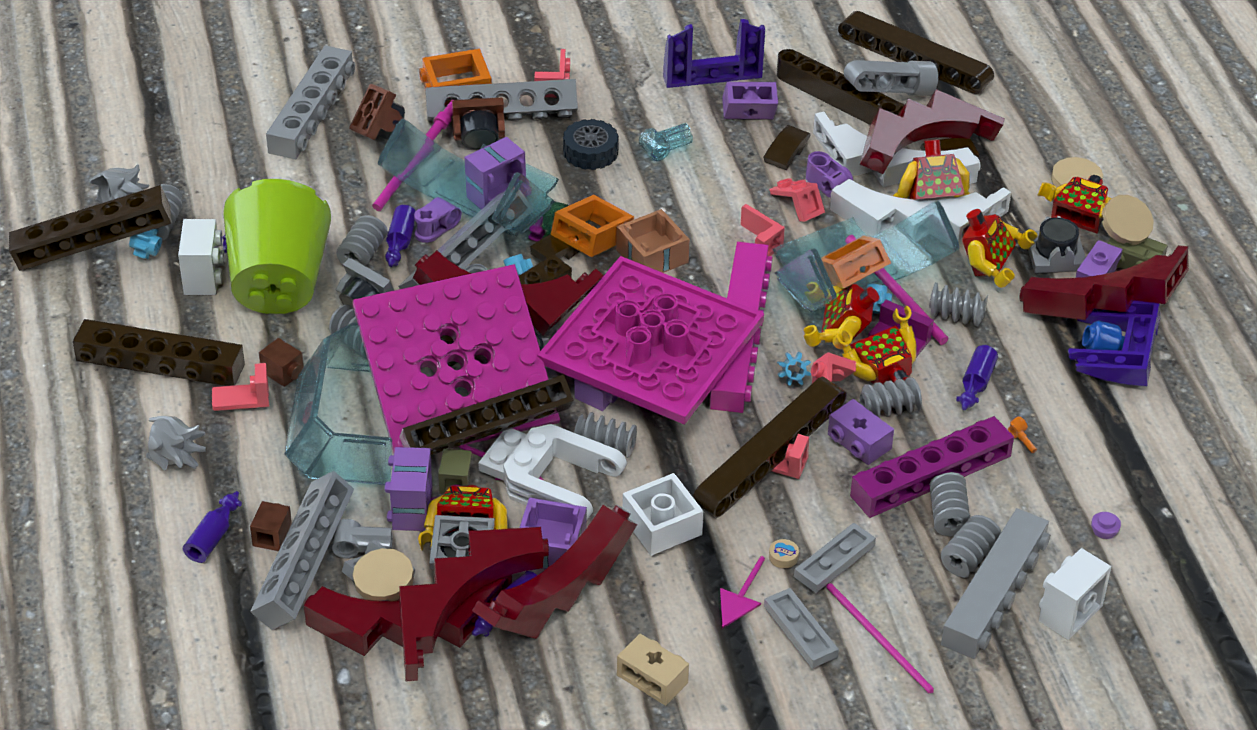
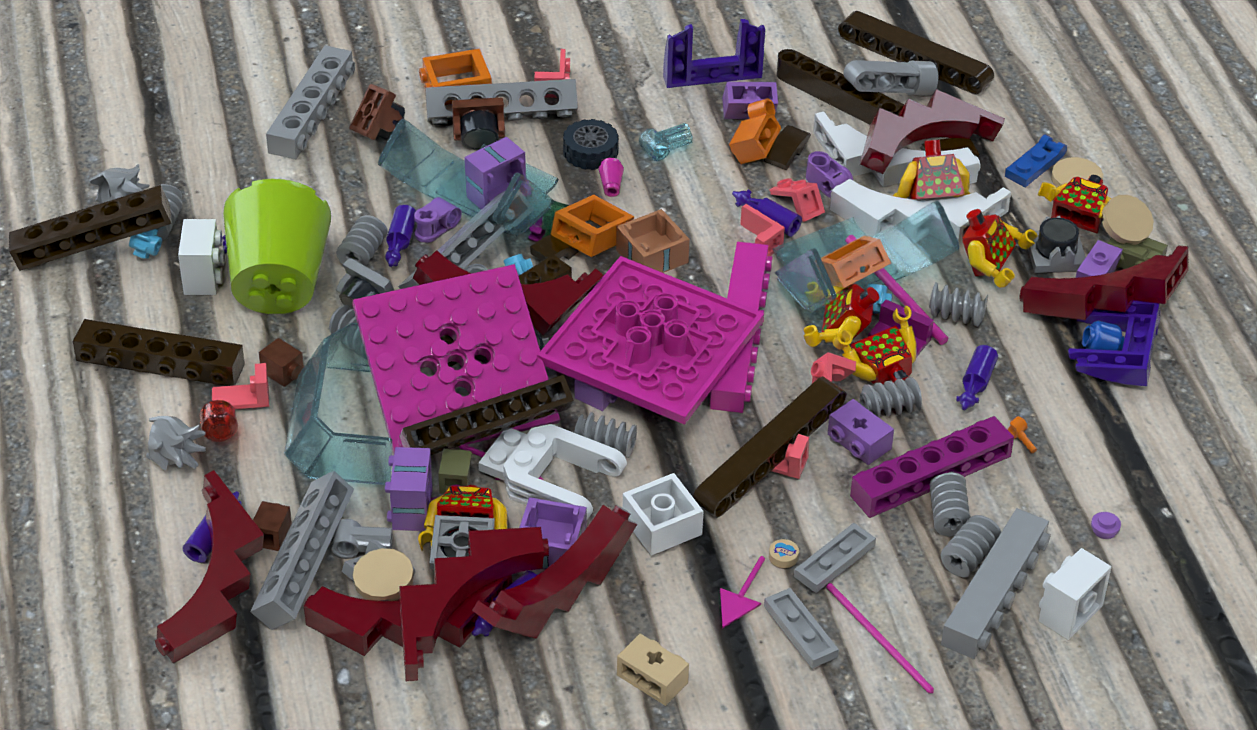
(208, 611): none -> dark red arch
(218, 420): none -> clear red head
(441, 122): dark pink bar -> none
(611, 176): none -> dark pink cone
(756, 135): none -> orange hinge
(771, 209): none -> dark purple wheel
(792, 361): medium azure gear -> none
(1035, 161): none -> blue plate

